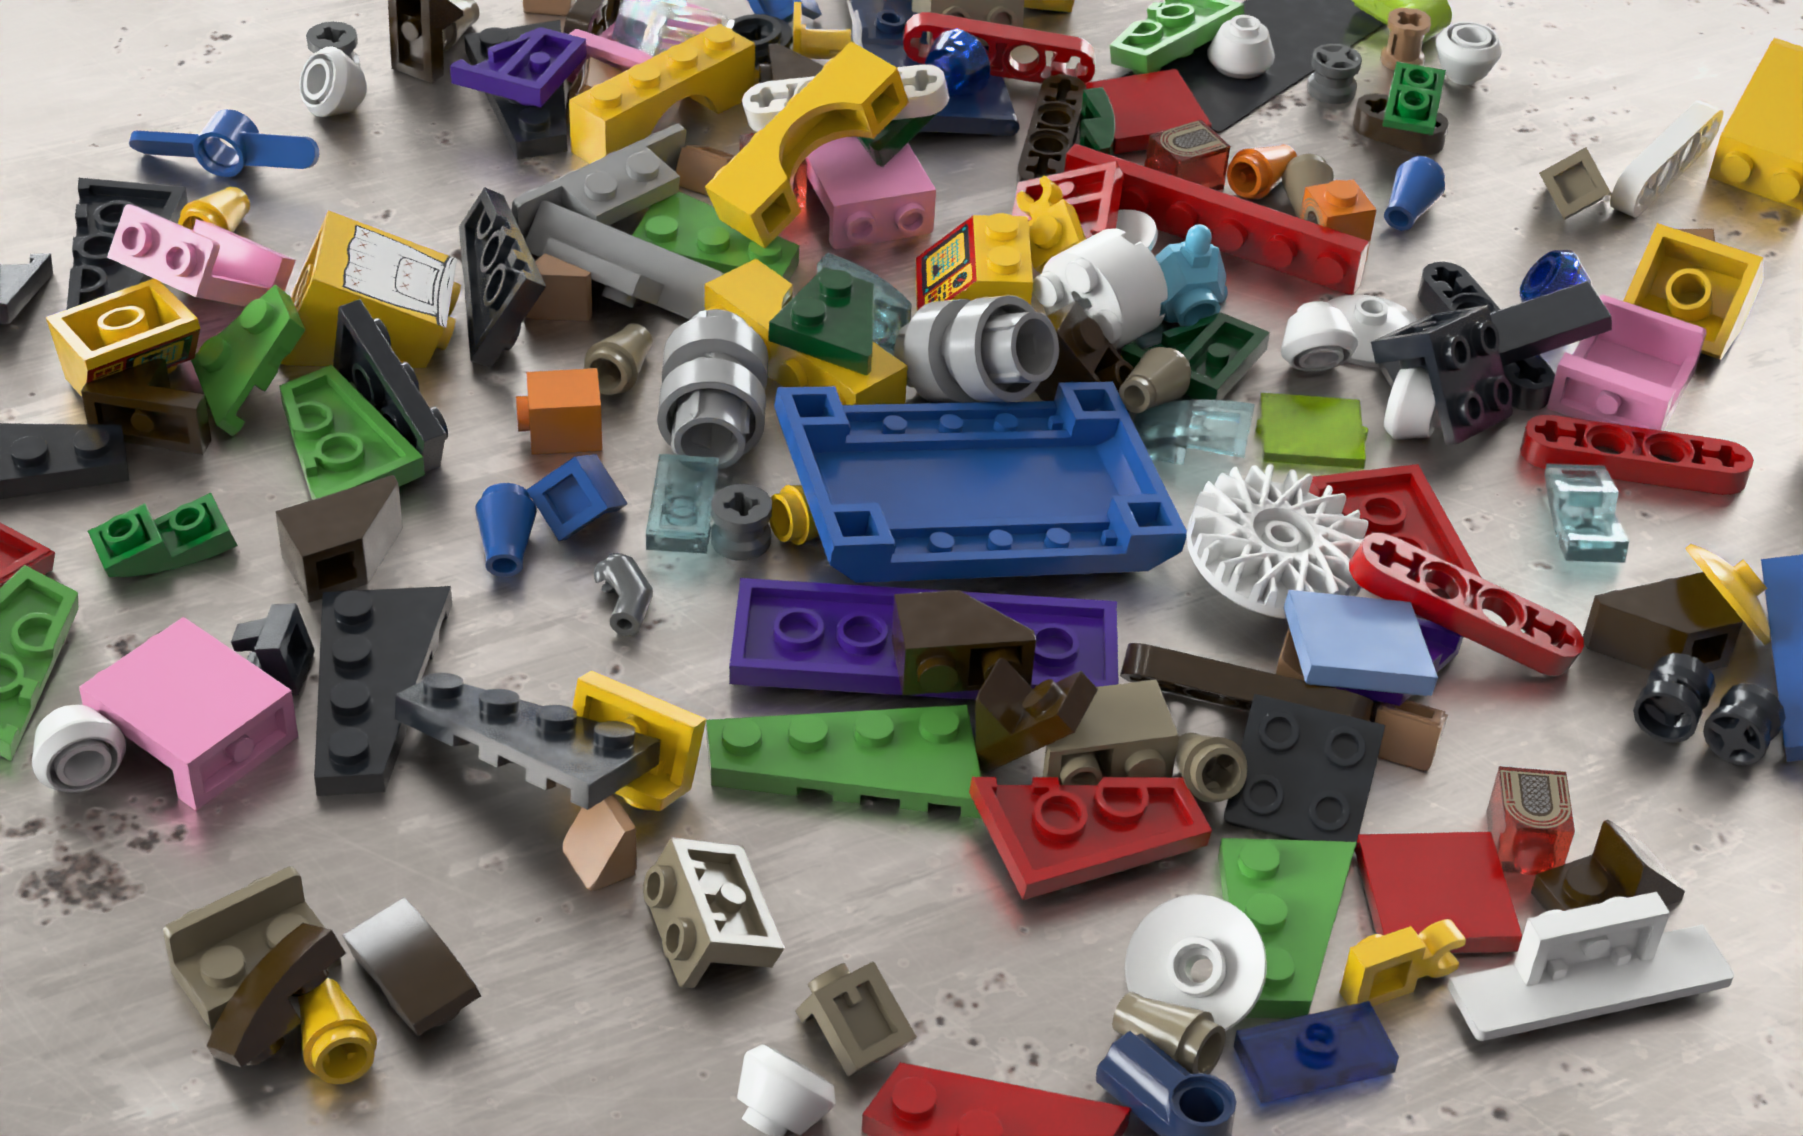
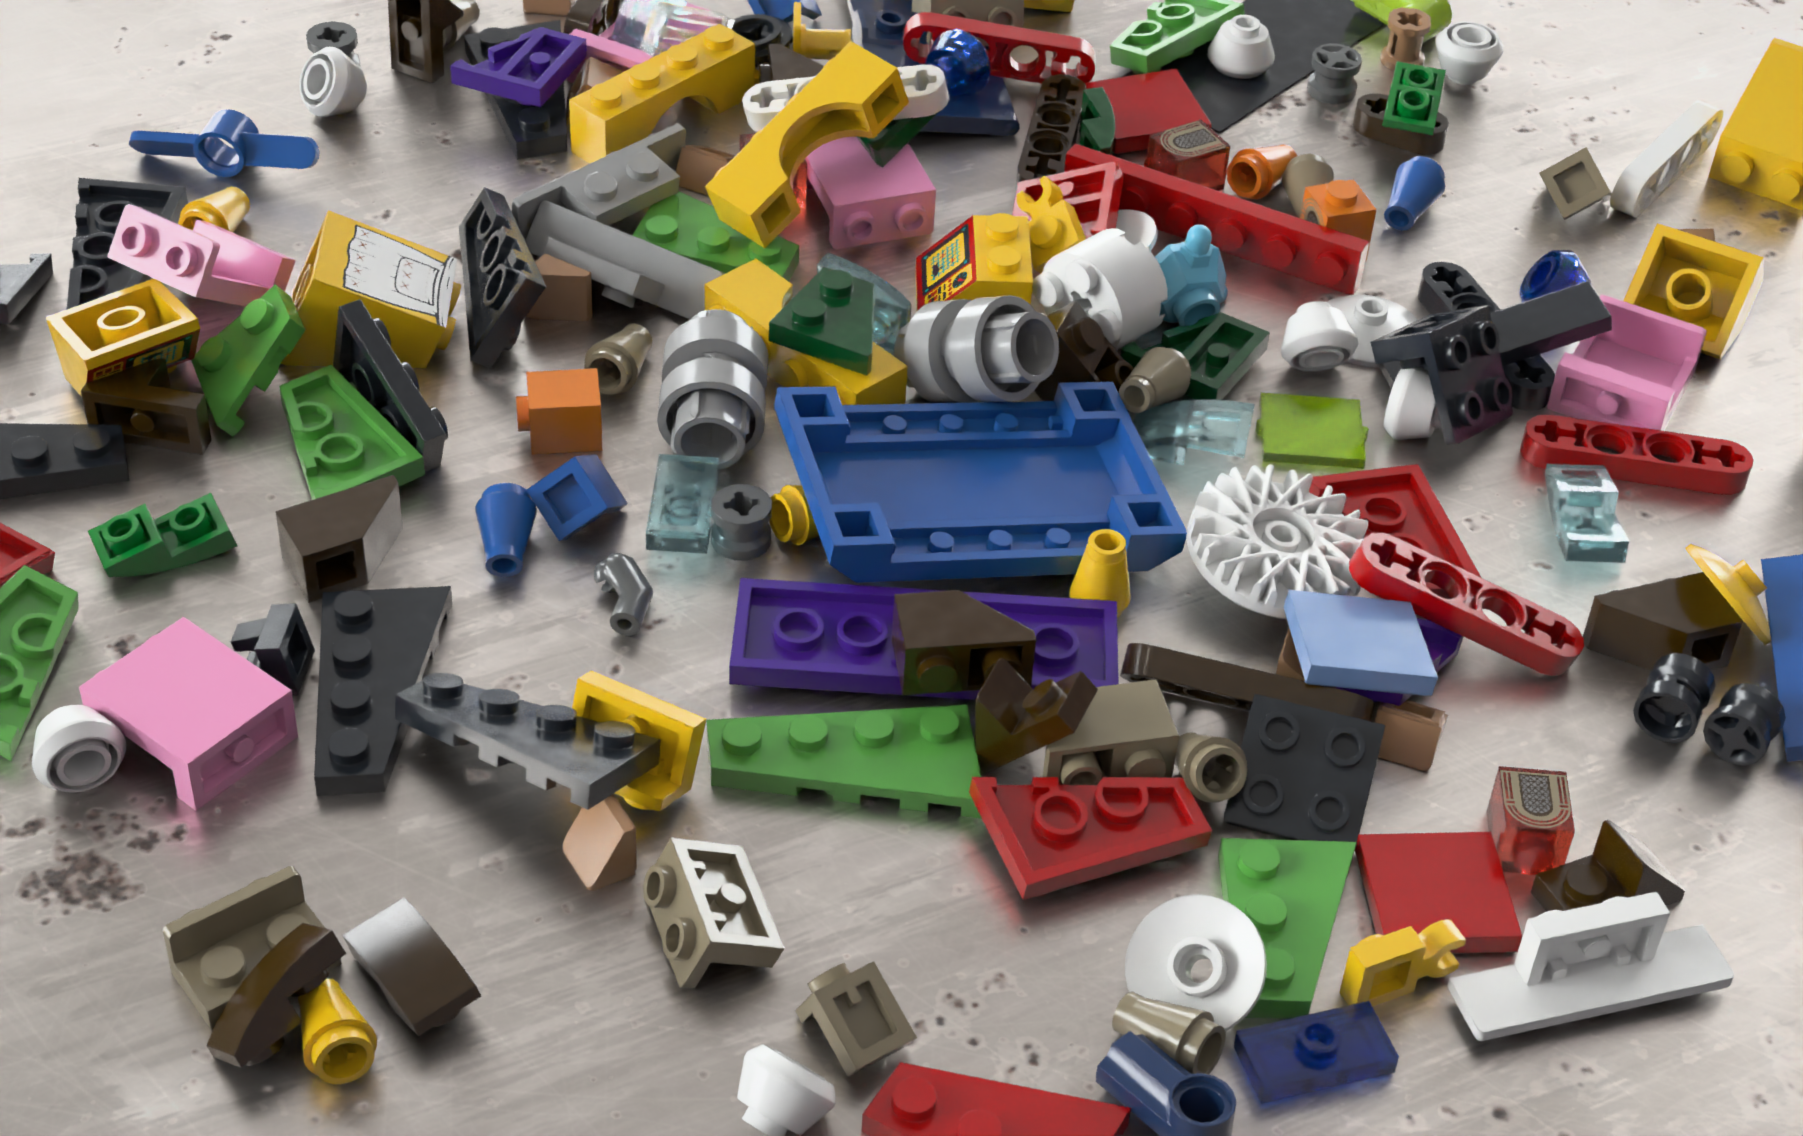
(1103, 570): none -> yellow cone

